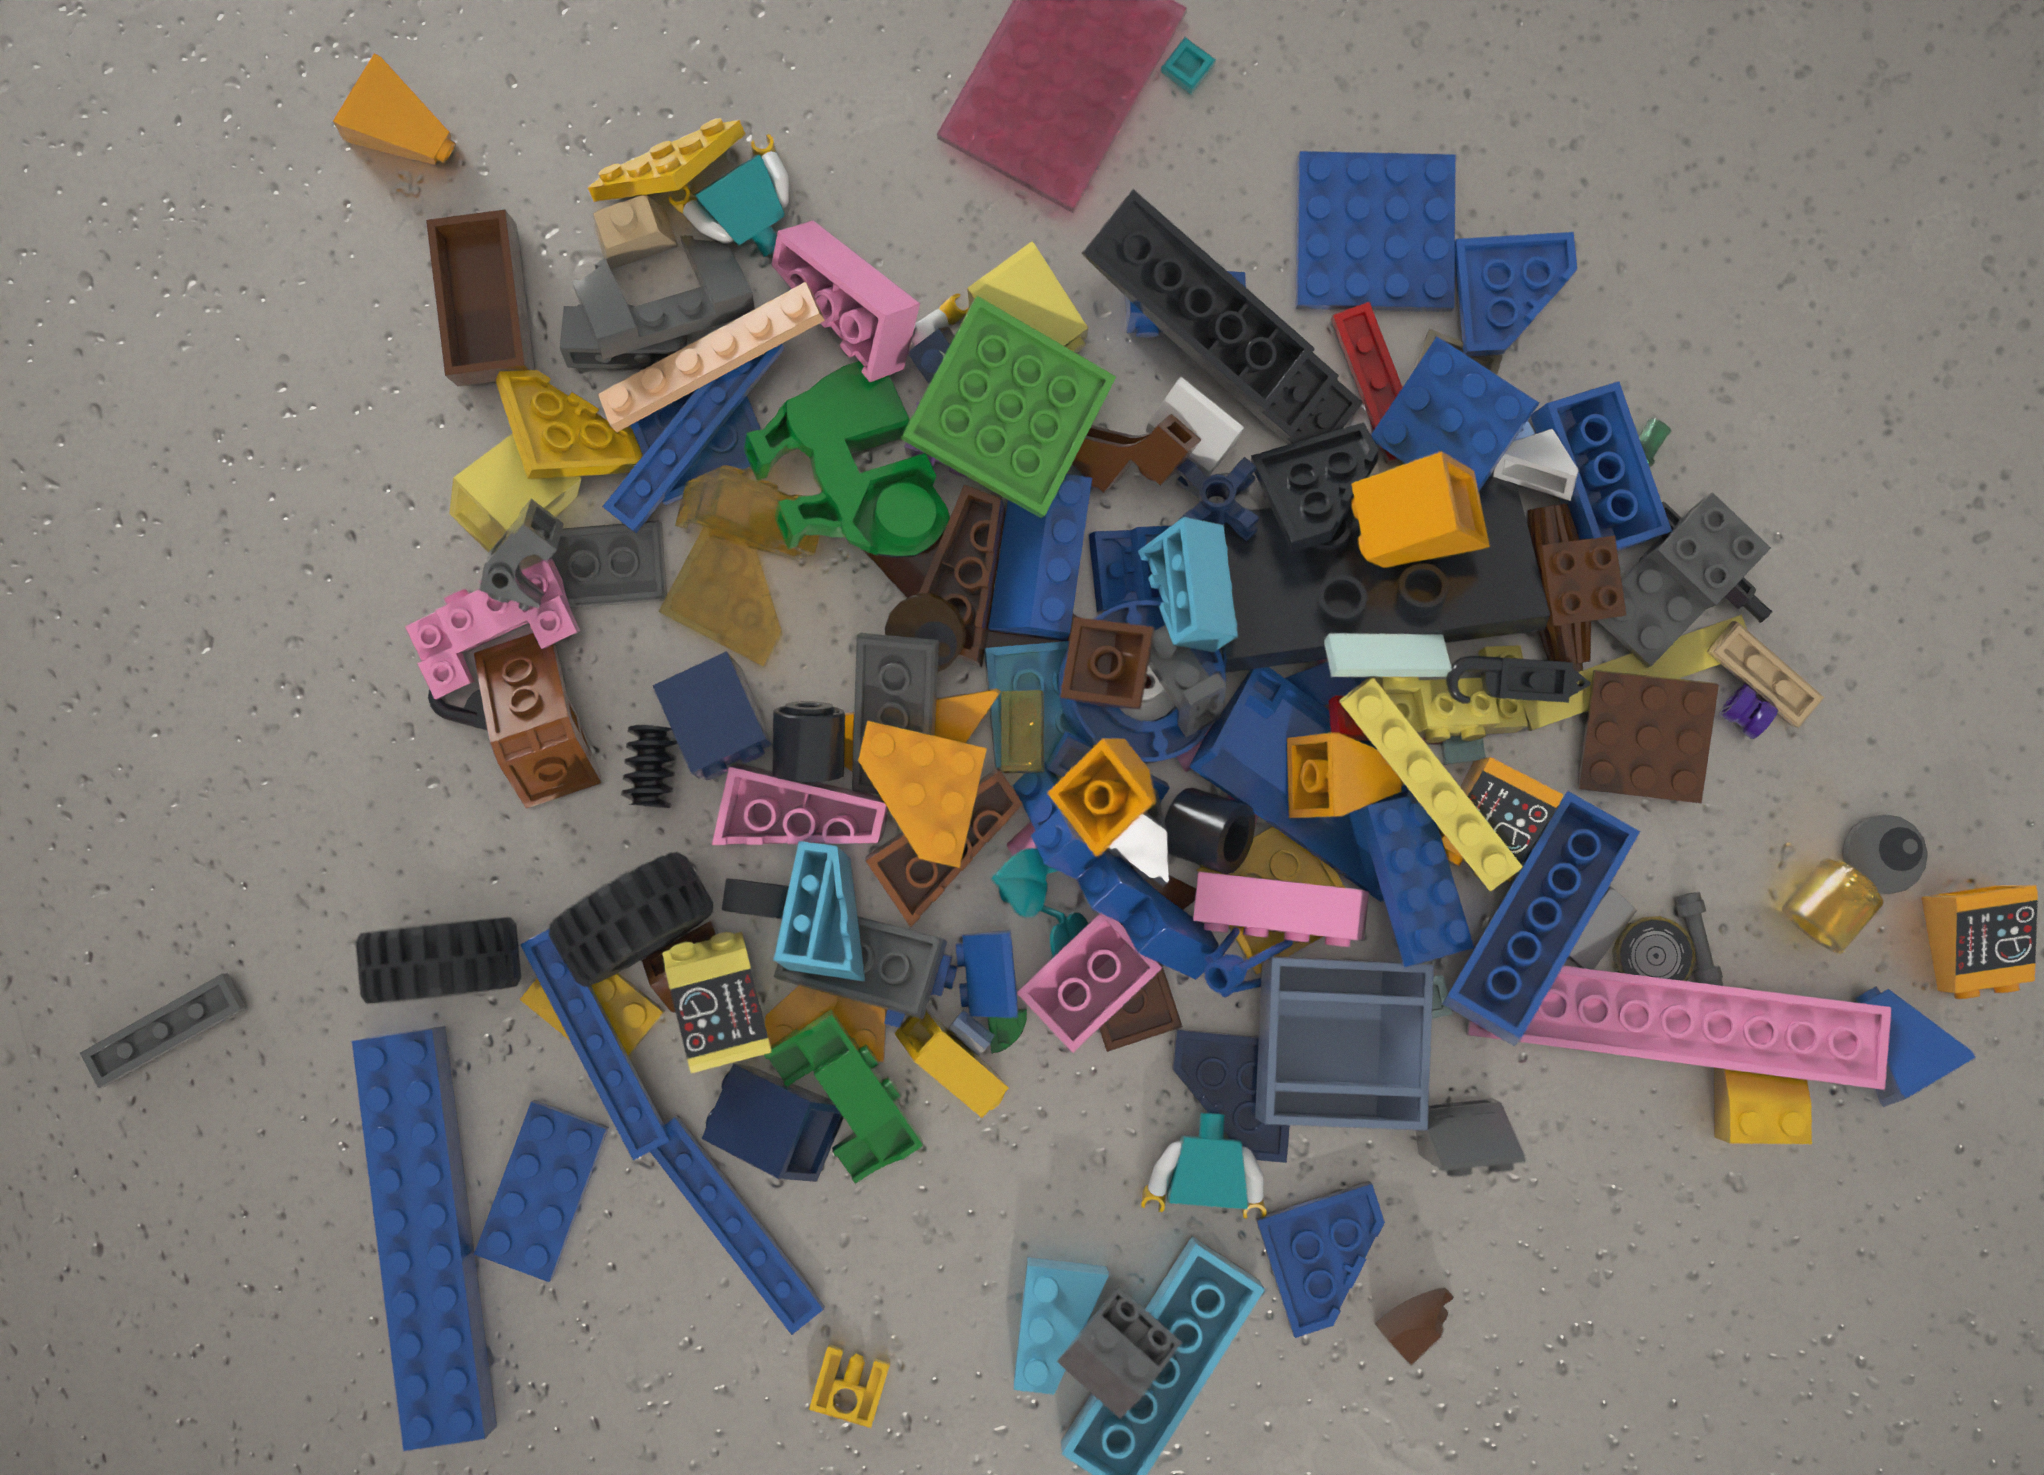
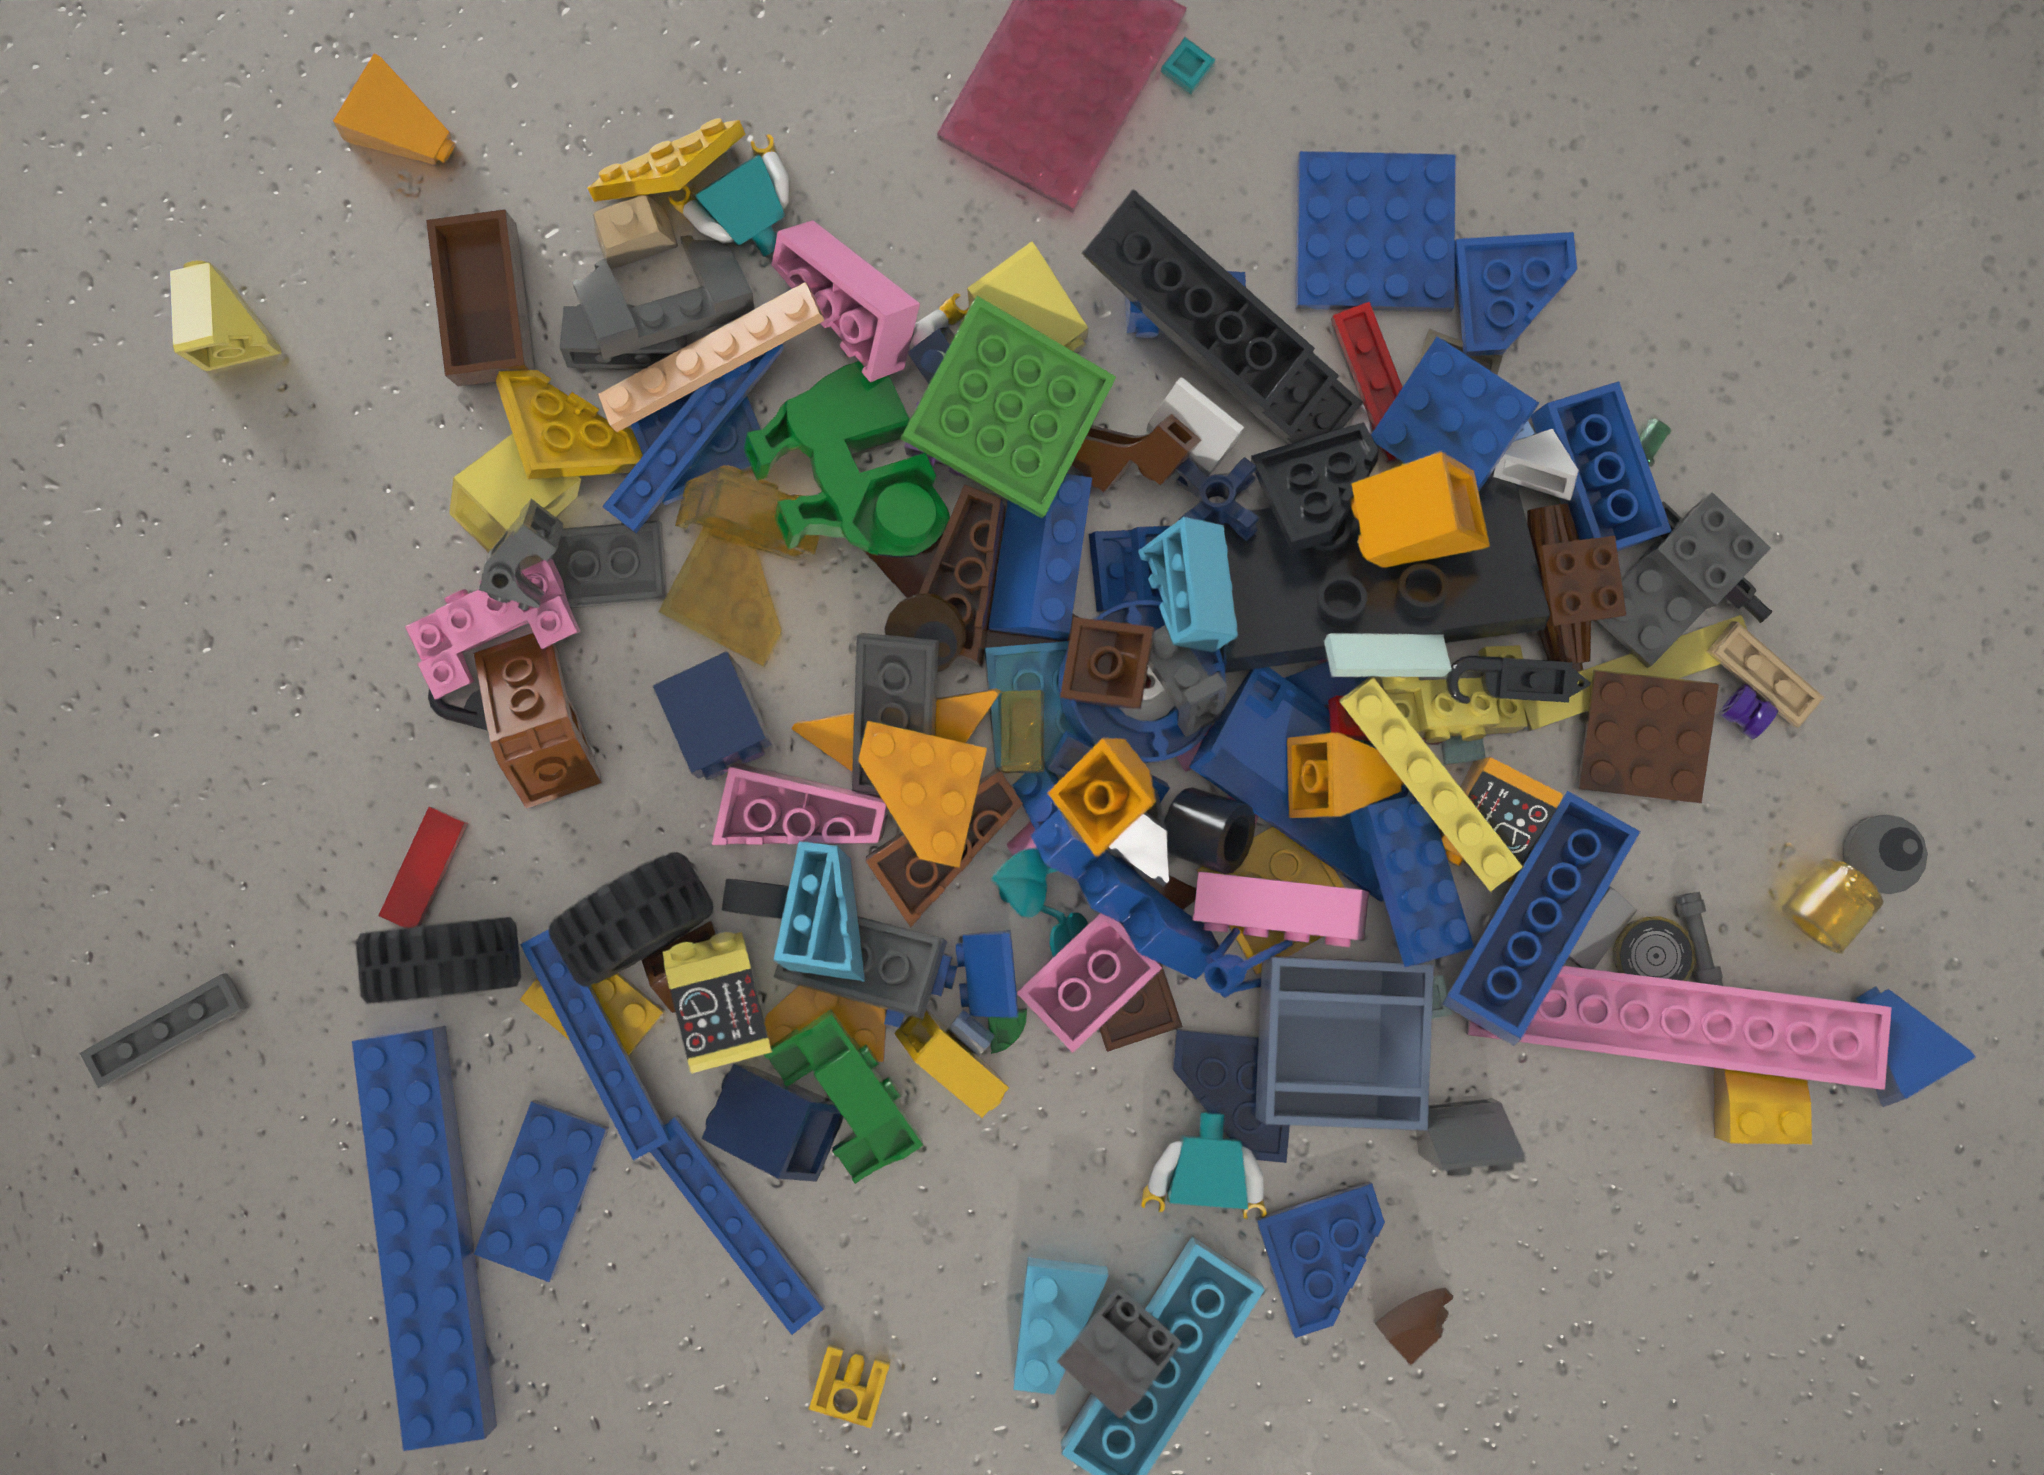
(213, 321): none -> light yellow slope
(423, 868): none -> red tile
(649, 766): black piece -> none
(808, 742): black piece -> none
(1982, 938): slope -> none

